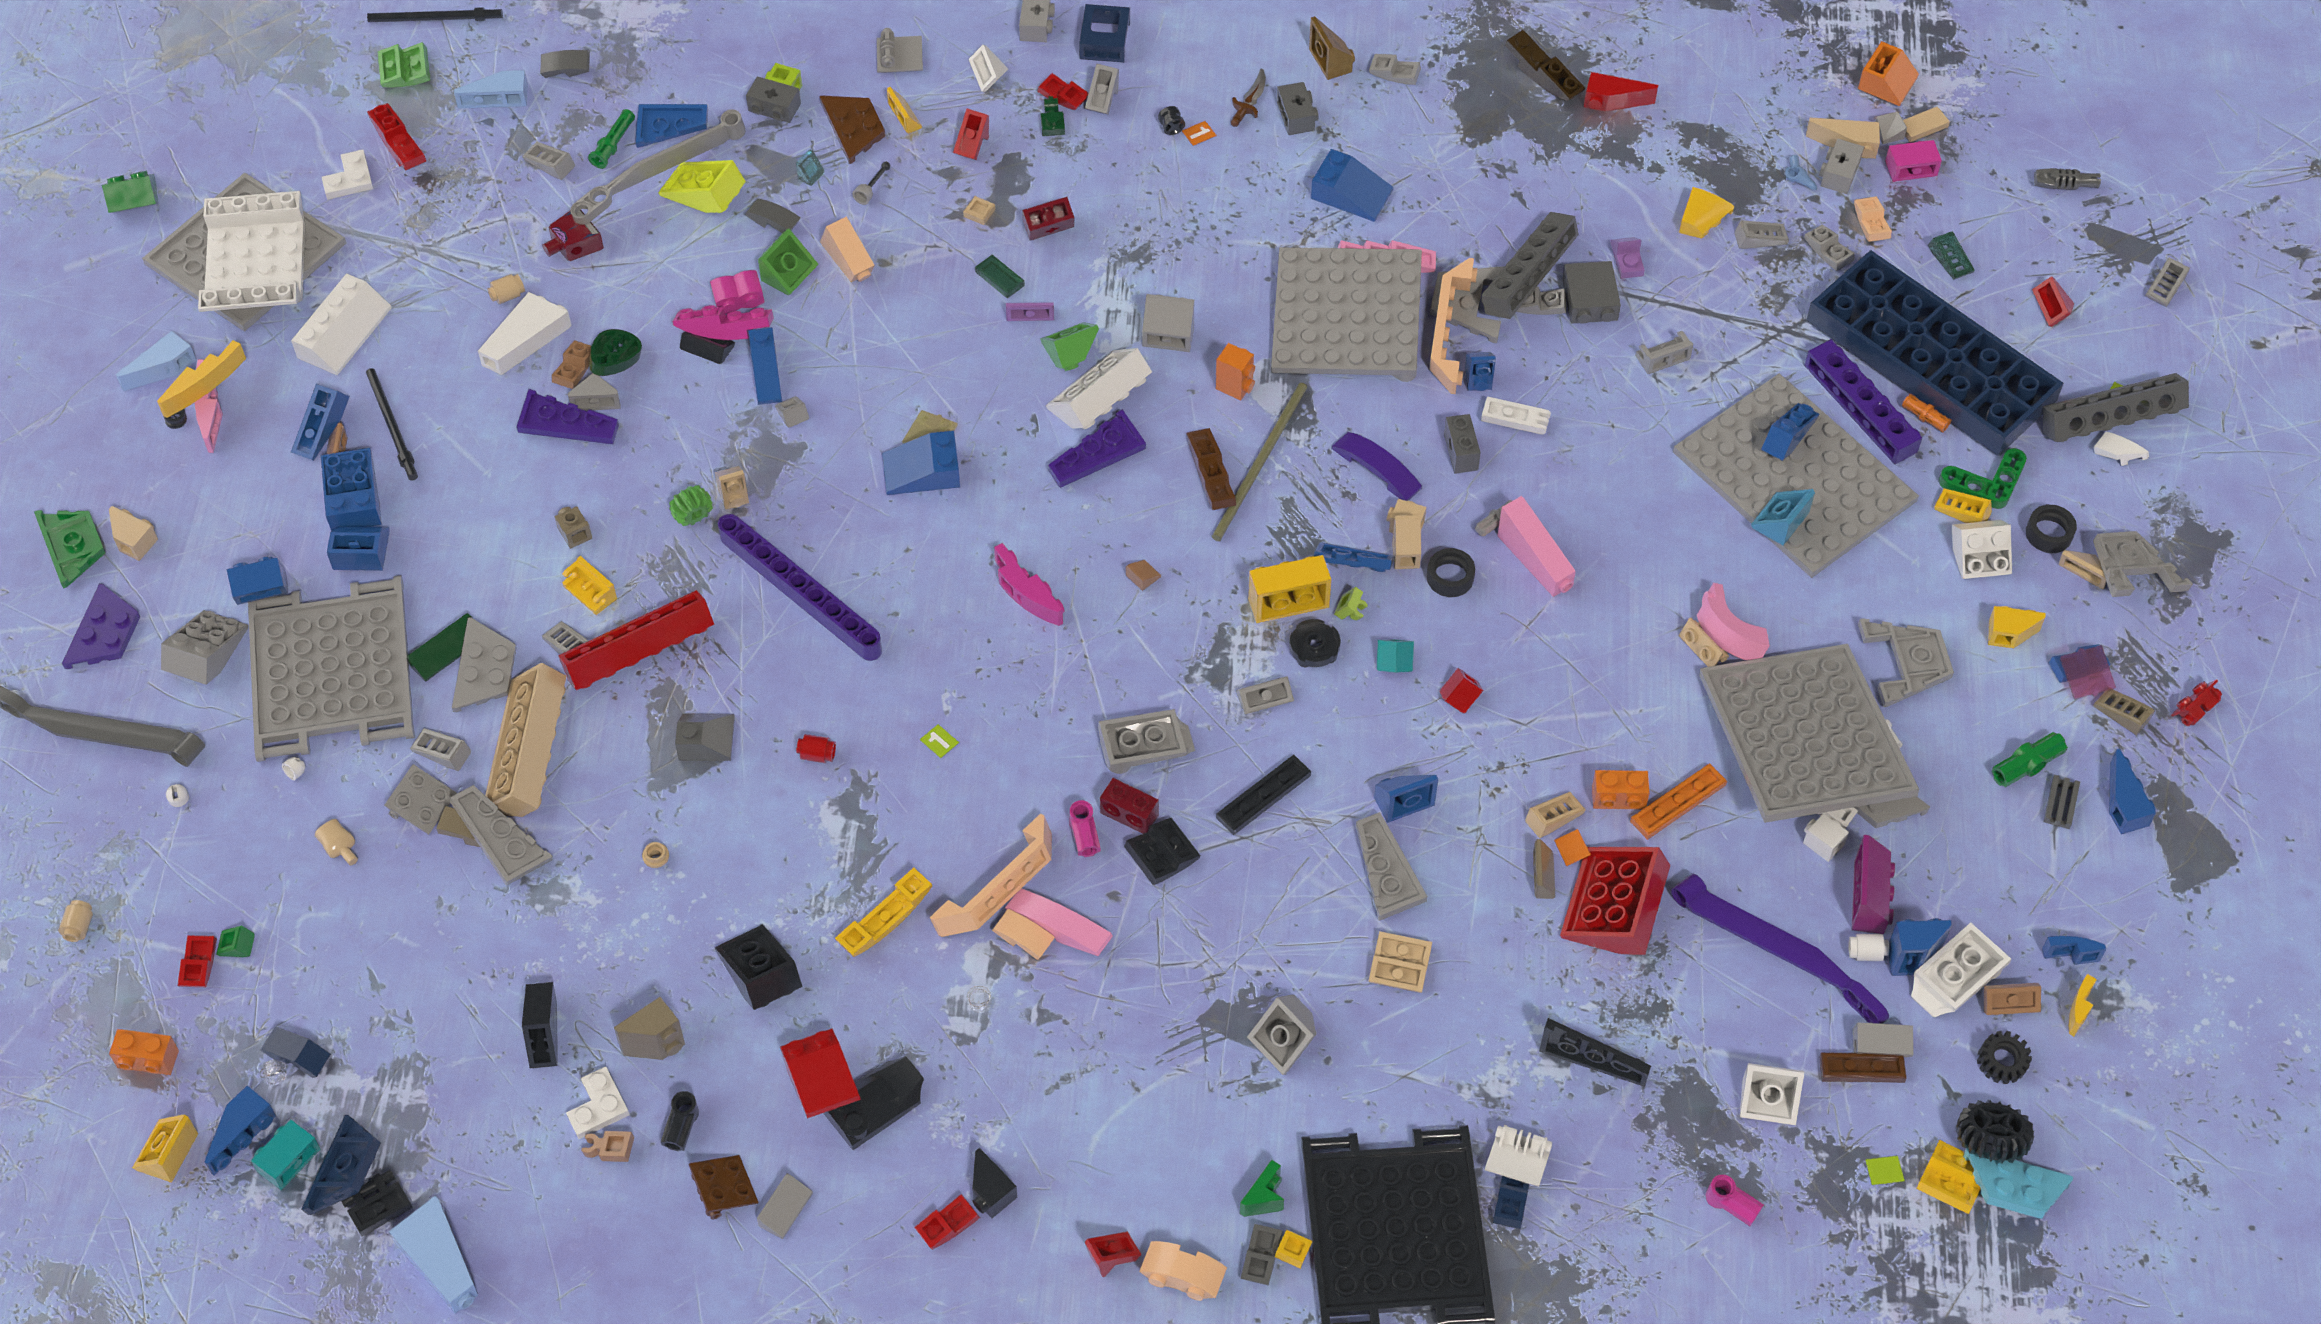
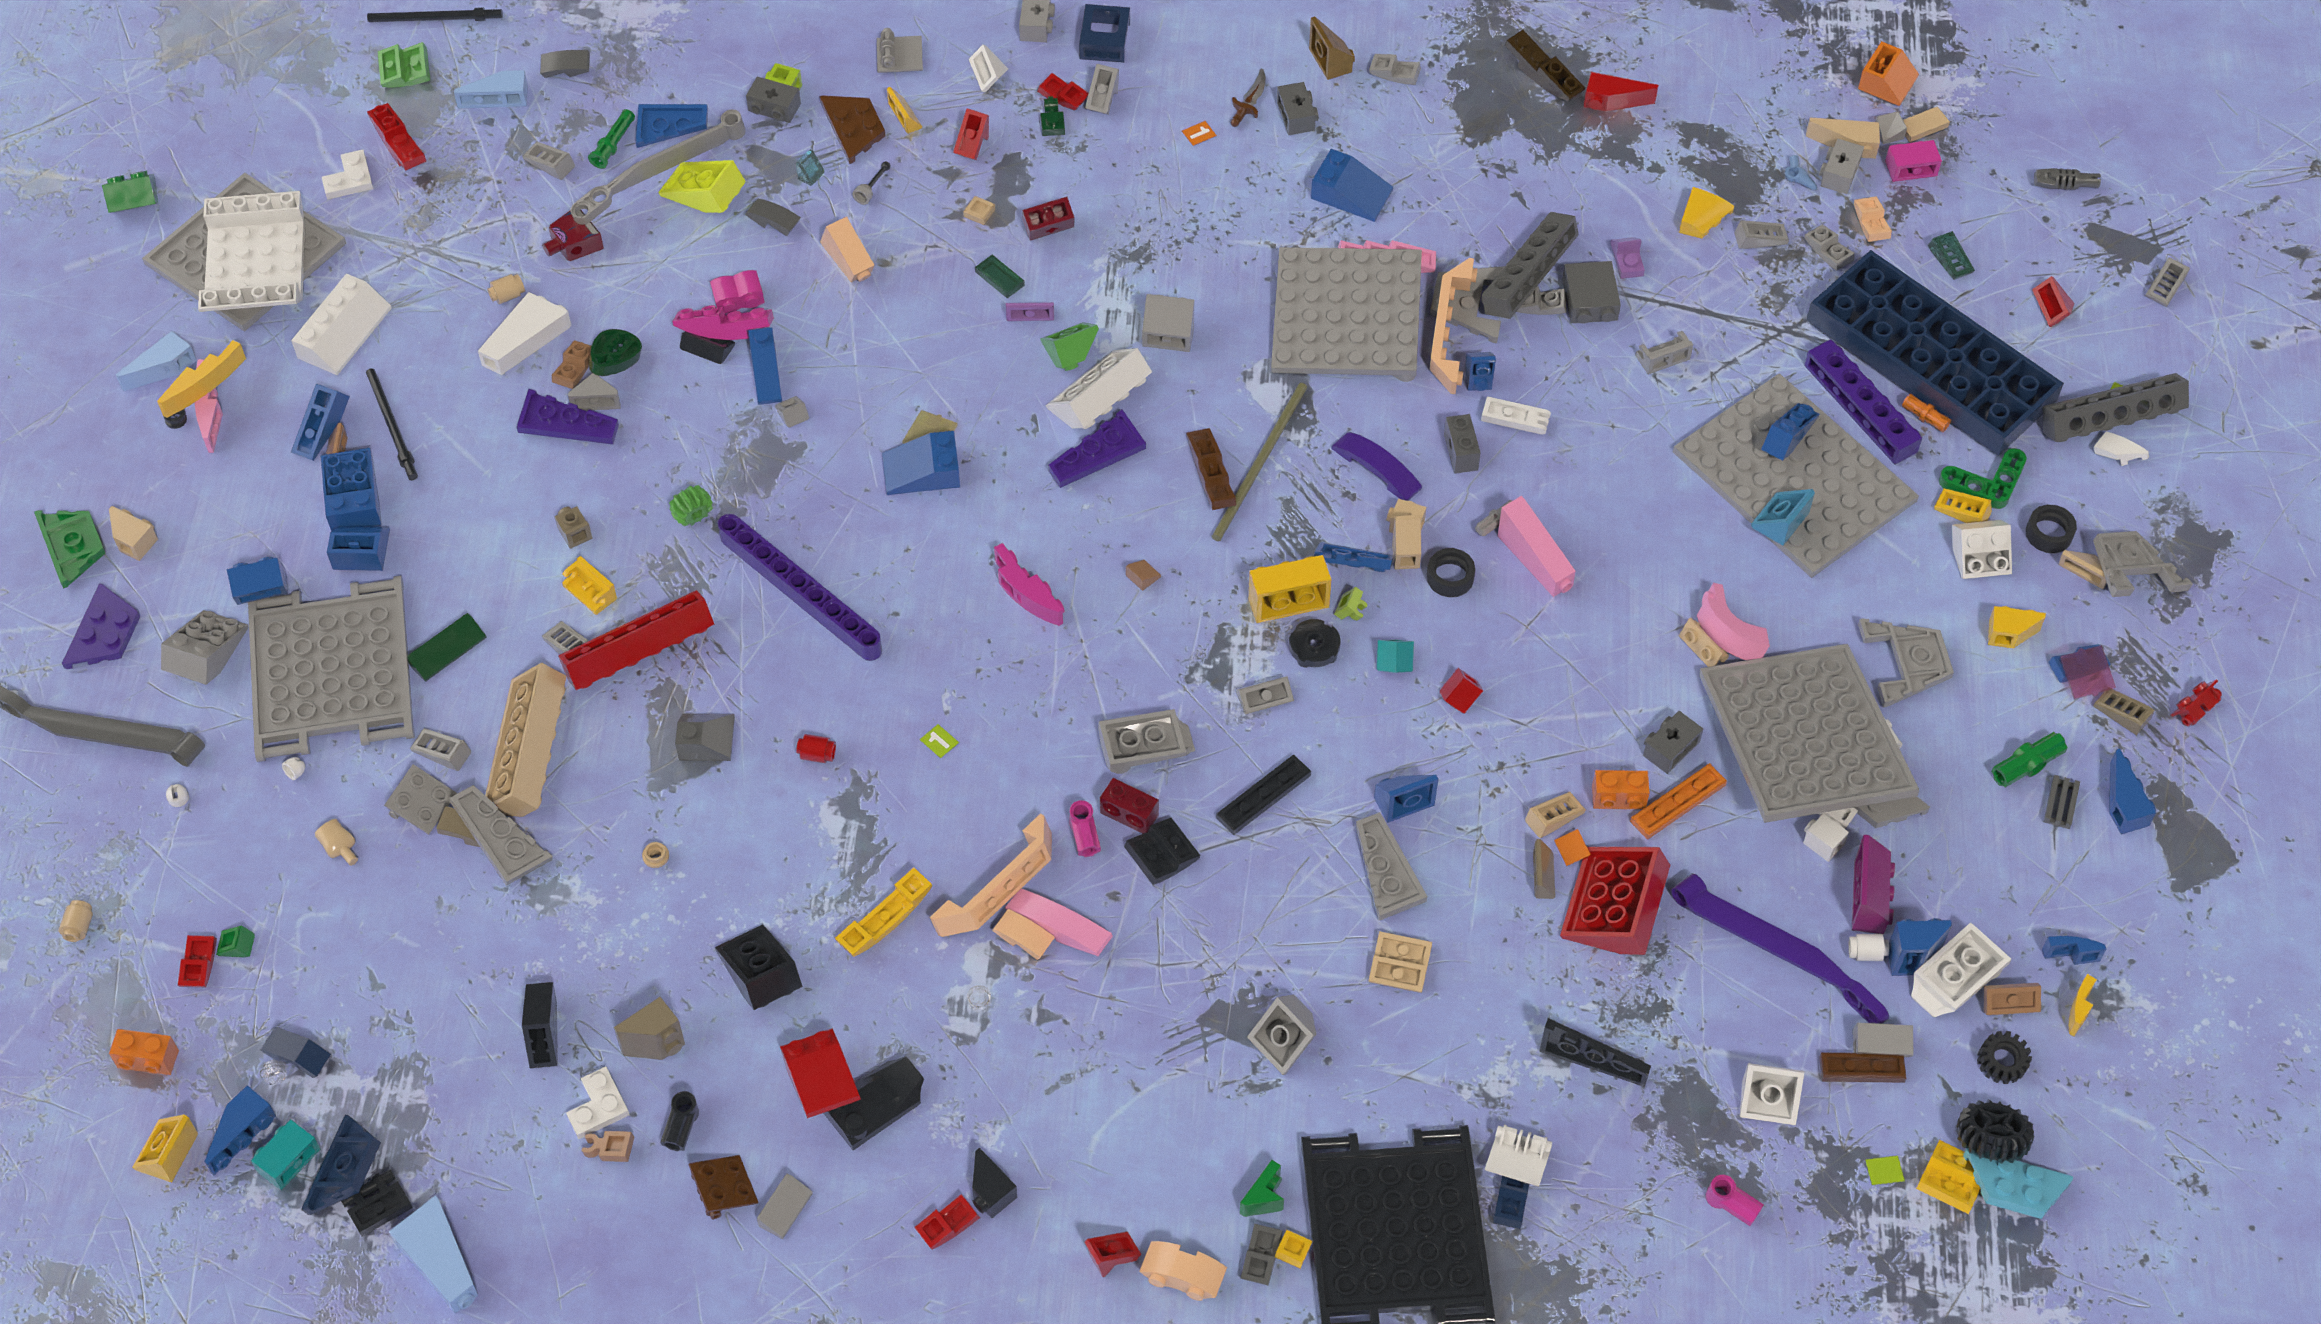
(483, 667): light grey wing -> none
(732, 487): tan slope -> none
(786, 263): bright green slope -> none
(1171, 120): black wheel -> none
(1235, 371): orange brick -> none
(1672, 741): none -> dark grey brick

